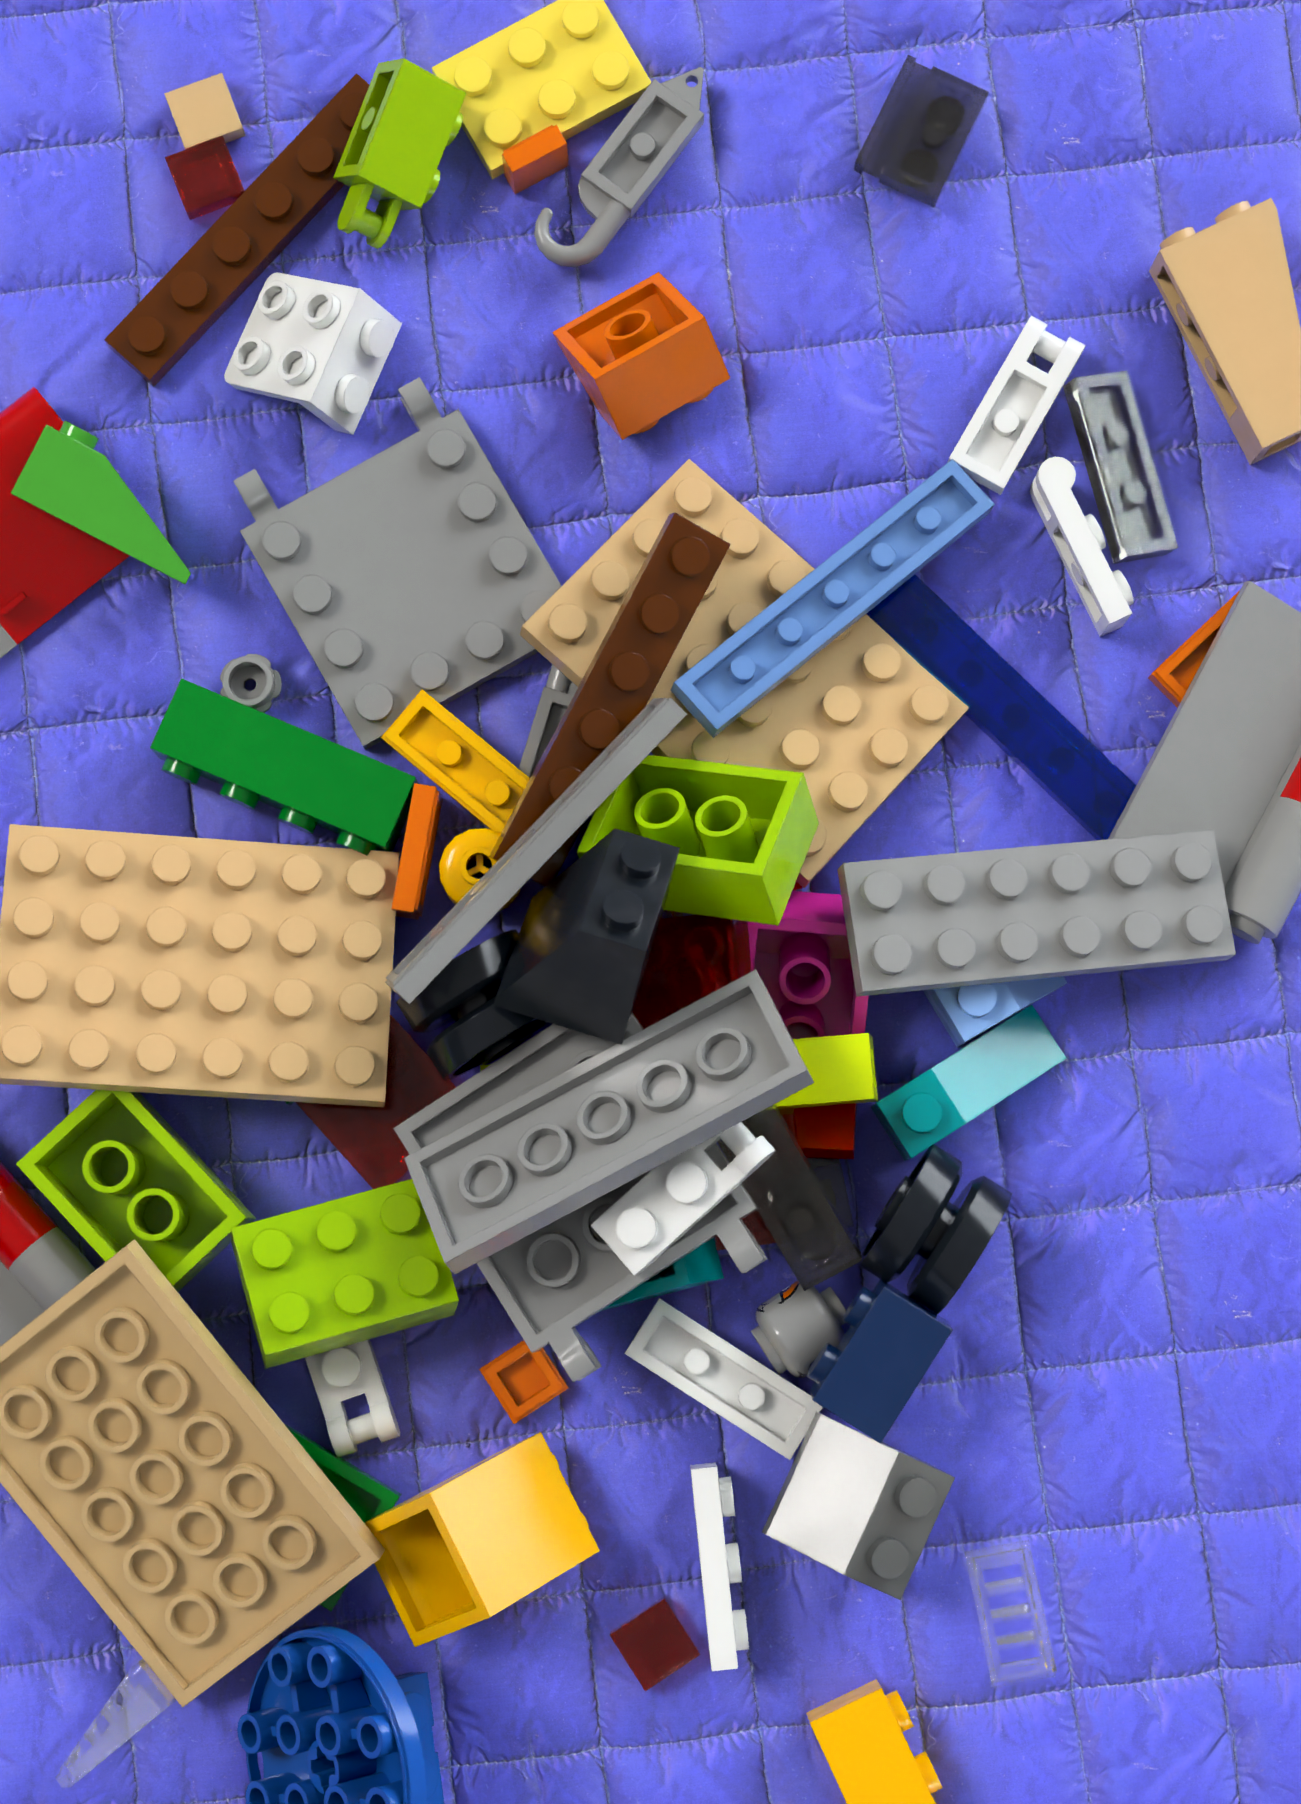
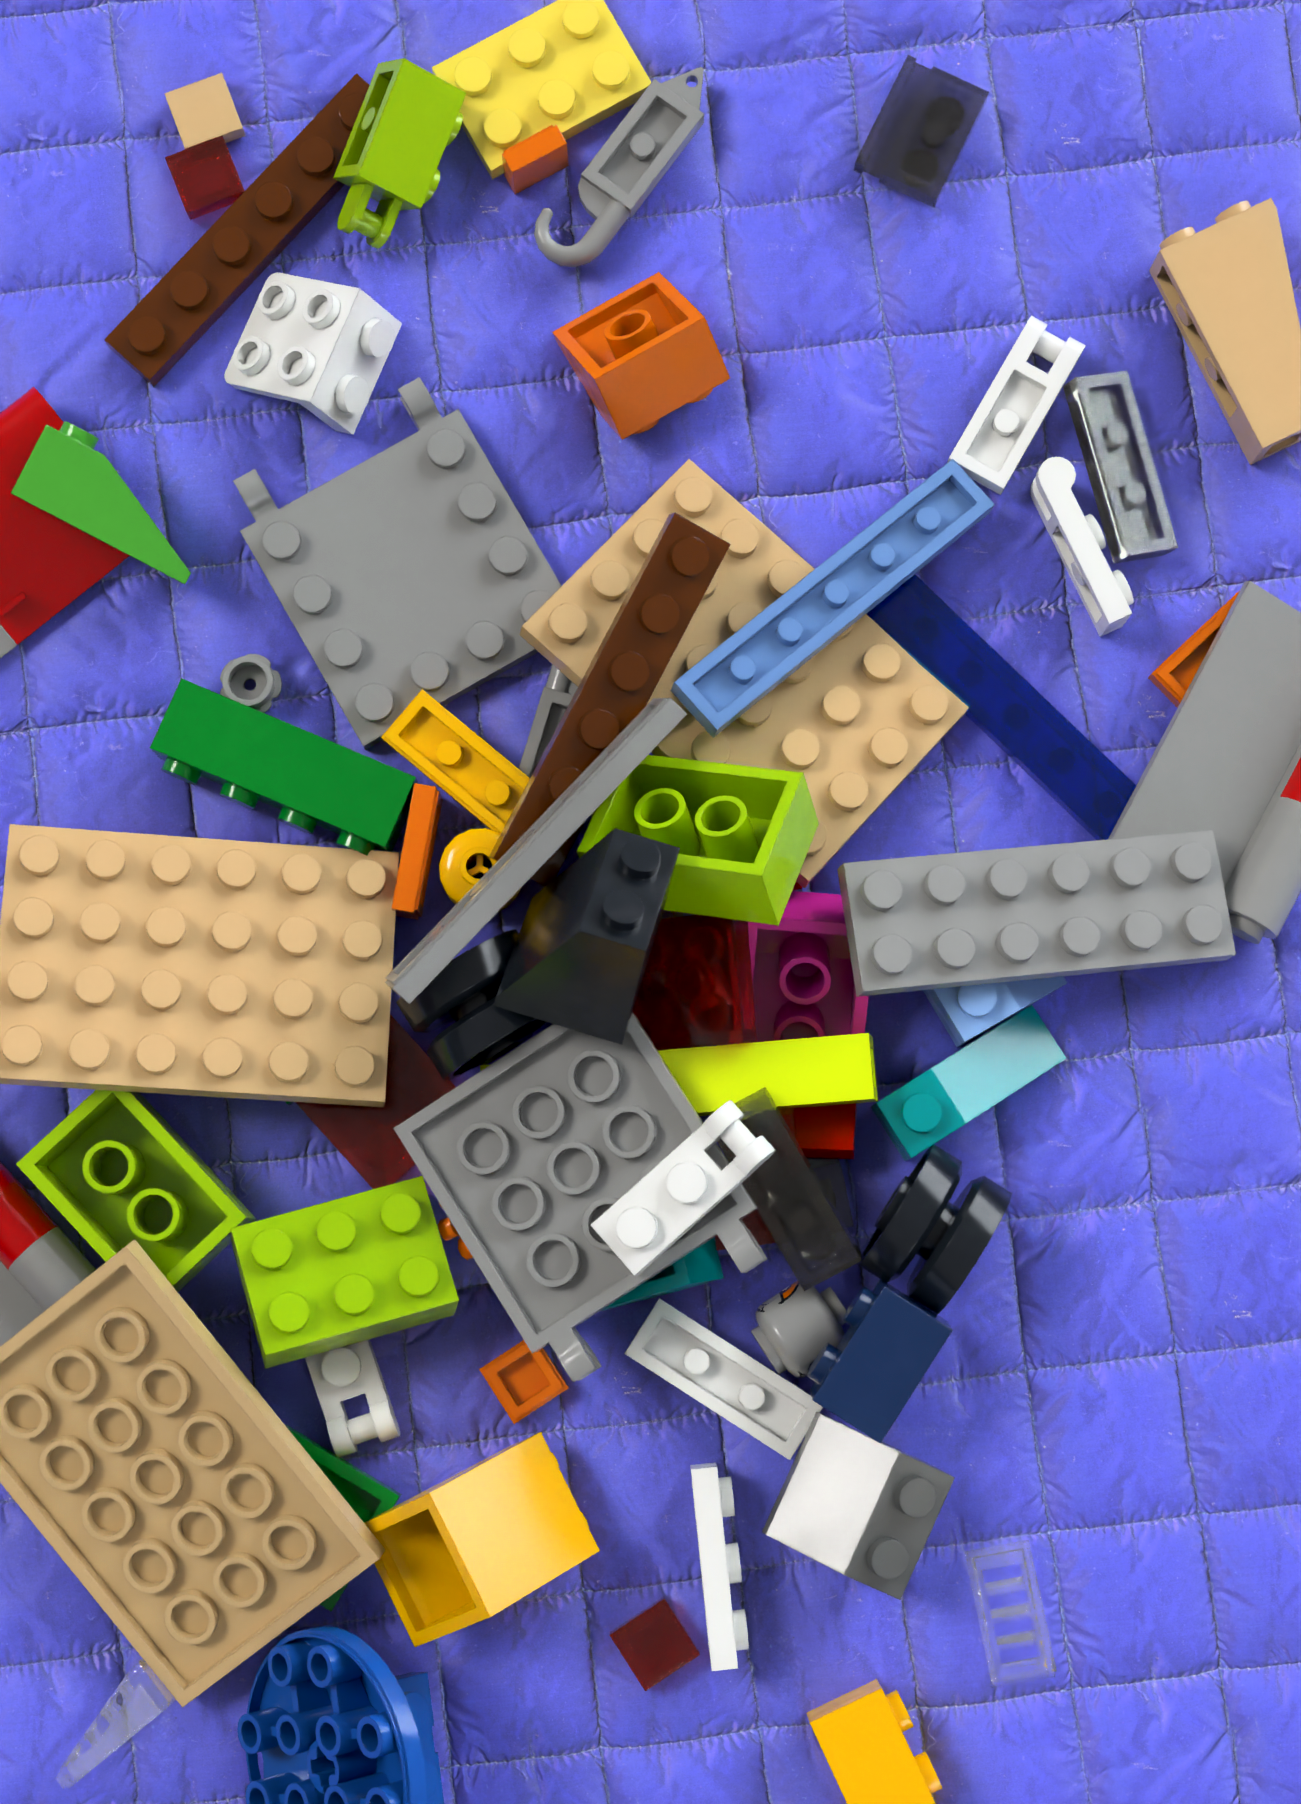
(606, 1121): light grey plate -> none

